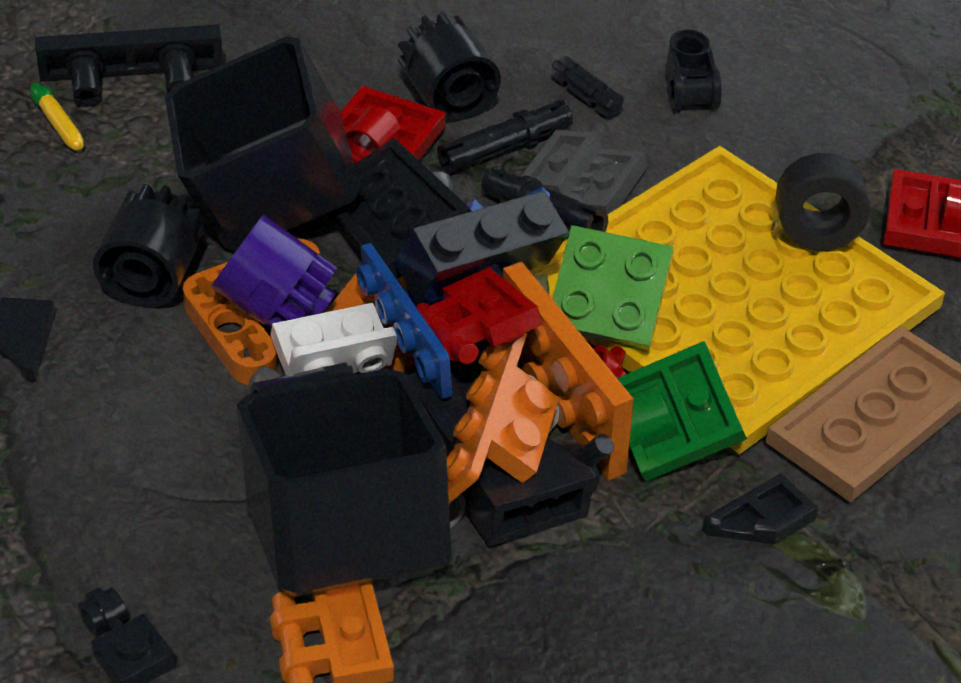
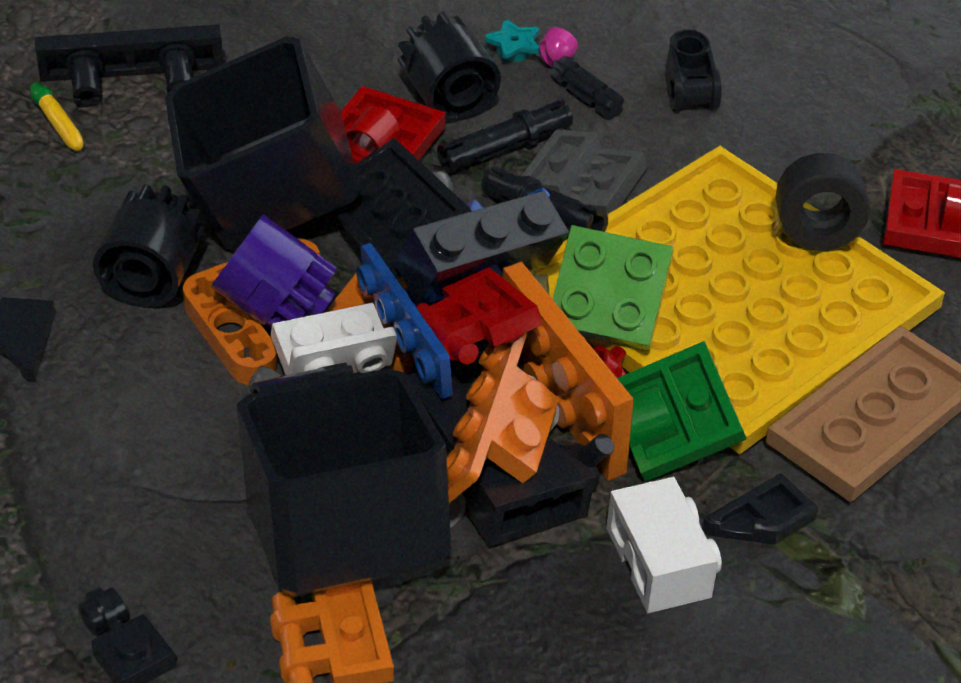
(514, 42): none -> teal plate
(557, 44): none -> dark pink hinge
(663, 544): none -> white brick

